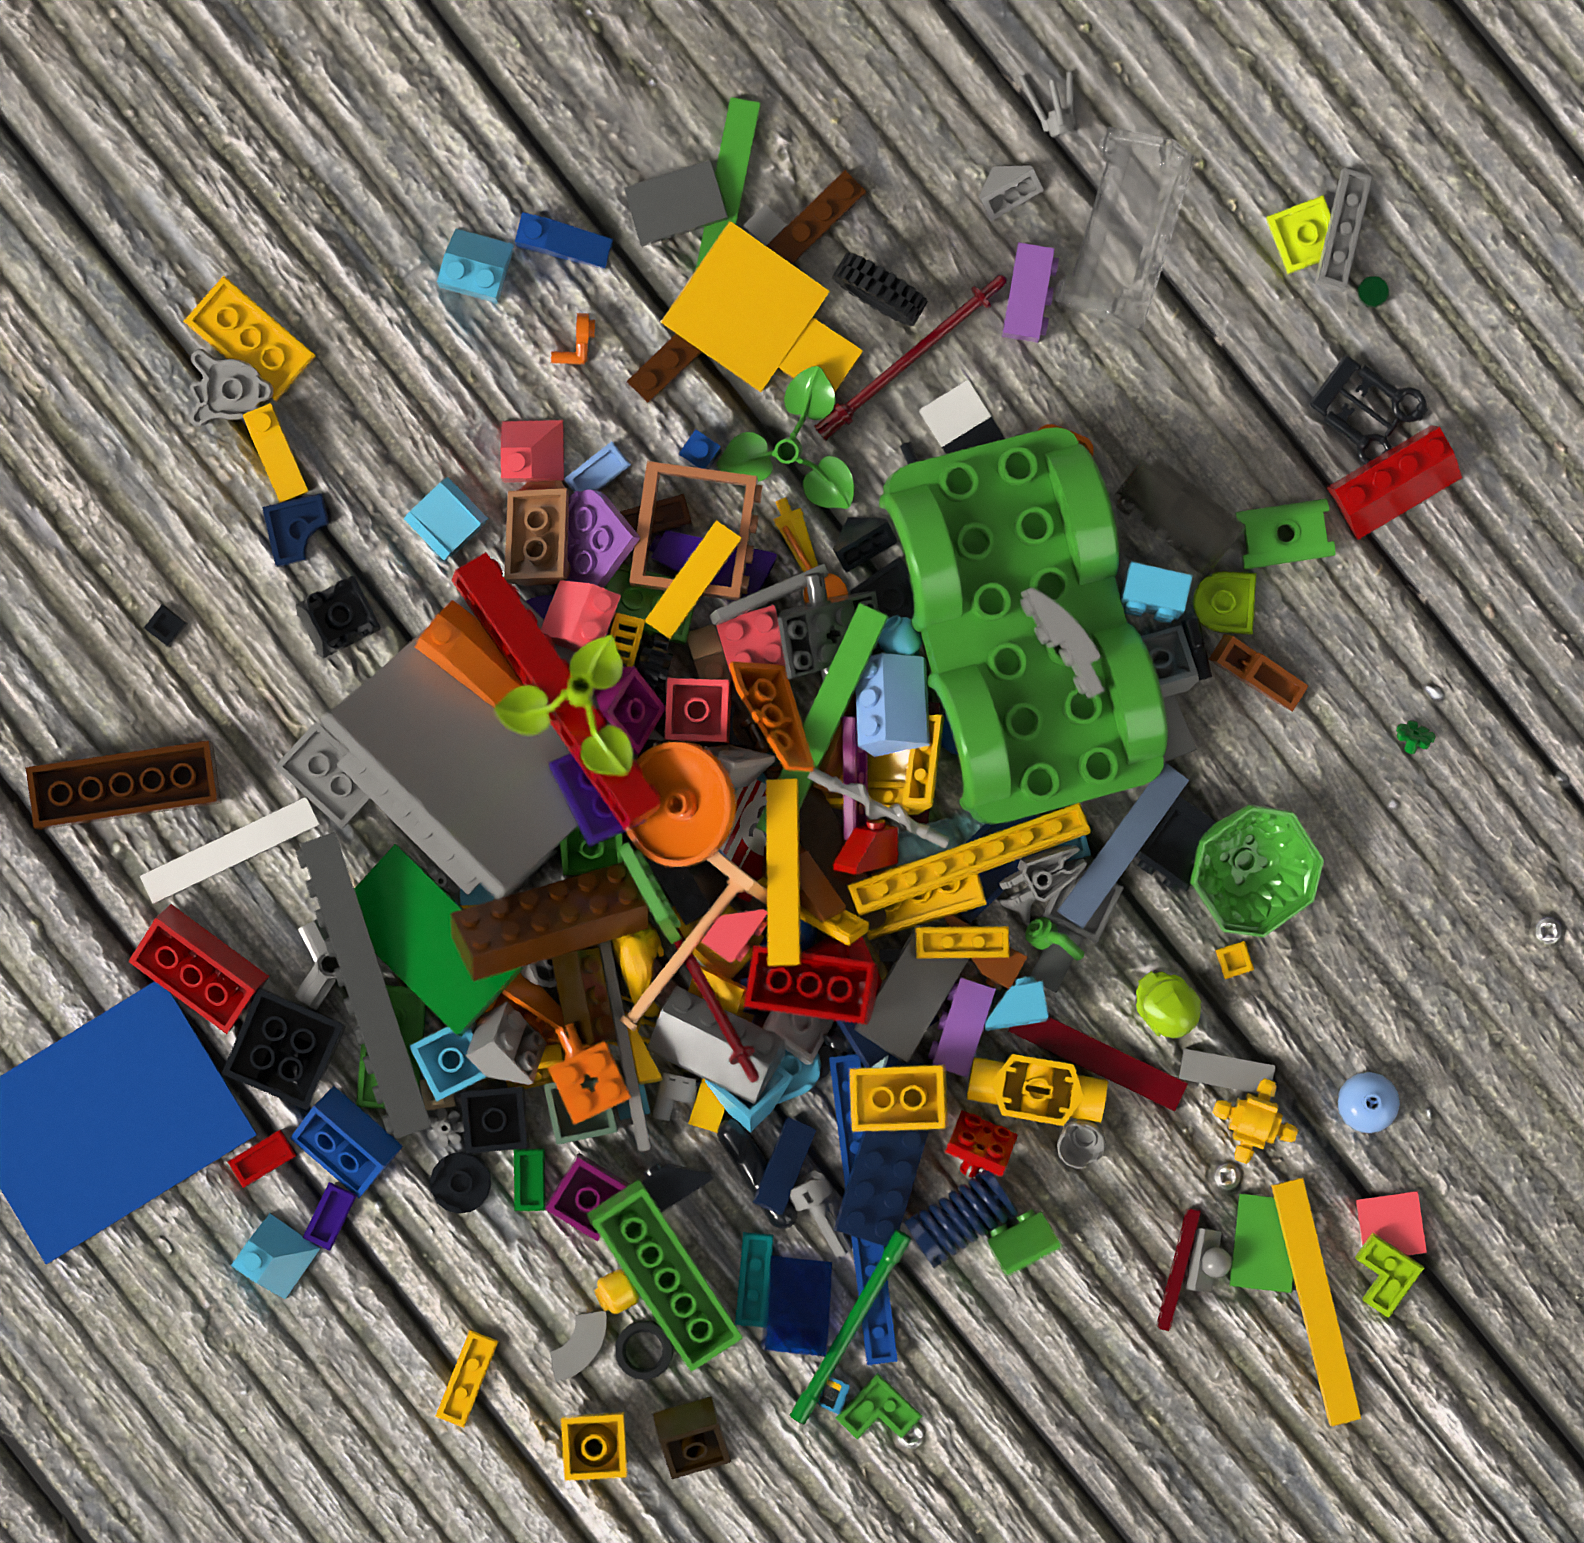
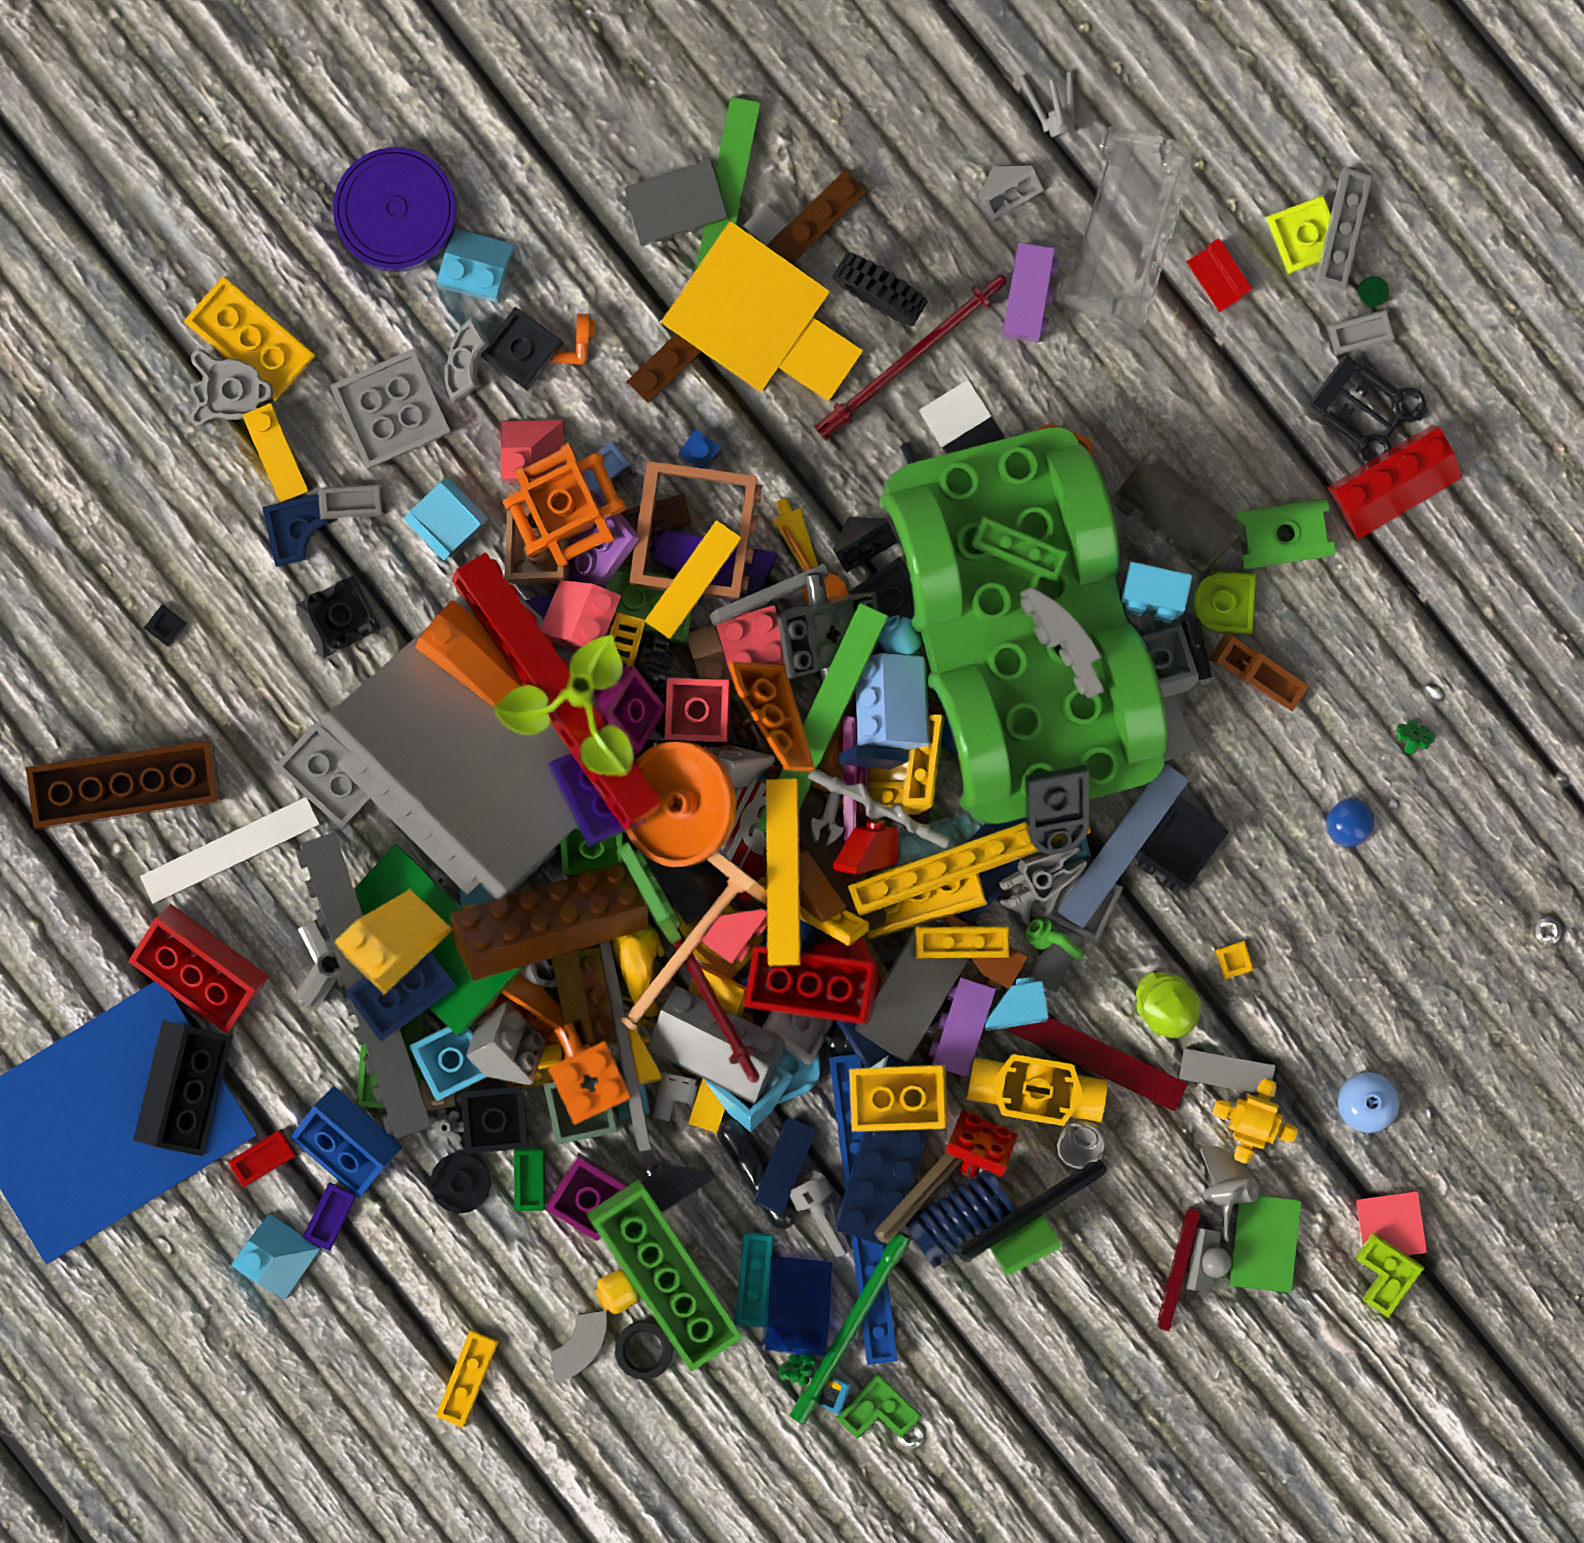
(182, 1088): none -> black slope
(283, 1048): black slope -> none
(350, 501): none -> light grey tile
(390, 409): none -> light grey plate
(392, 939): none -> yellow slope
(395, 209): none -> dark purple brick
(405, 1000): none -> dark blue plate
(462, 360): none -> light grey tile
(521, 348): none -> black tile
(562, 241): blue slope -> none
(563, 504): none -> orange brick
(578, 1461): yellow piece -> none
(691, 1437): dark brown slope -> none
(748, 454): bright green plant -> none
(797, 1368): none -> green plant
(827, 819): none -> light grey bar
(873, 757): none -> dark blue tile
(917, 1197): none -> dark tan axle
(1019, 548): none -> bright green tile
(1030, 1211): none -> black axle
(1057, 805): none -> black tile
(1219, 276): none -> red panel
(1231, 1182): none -> light grey piece
(1256, 870): bright green rock -> none
(1316, 1301): yellow tile -> none
(1350, 822): none -> blue hair
(1361, 332): none -> light grey tile

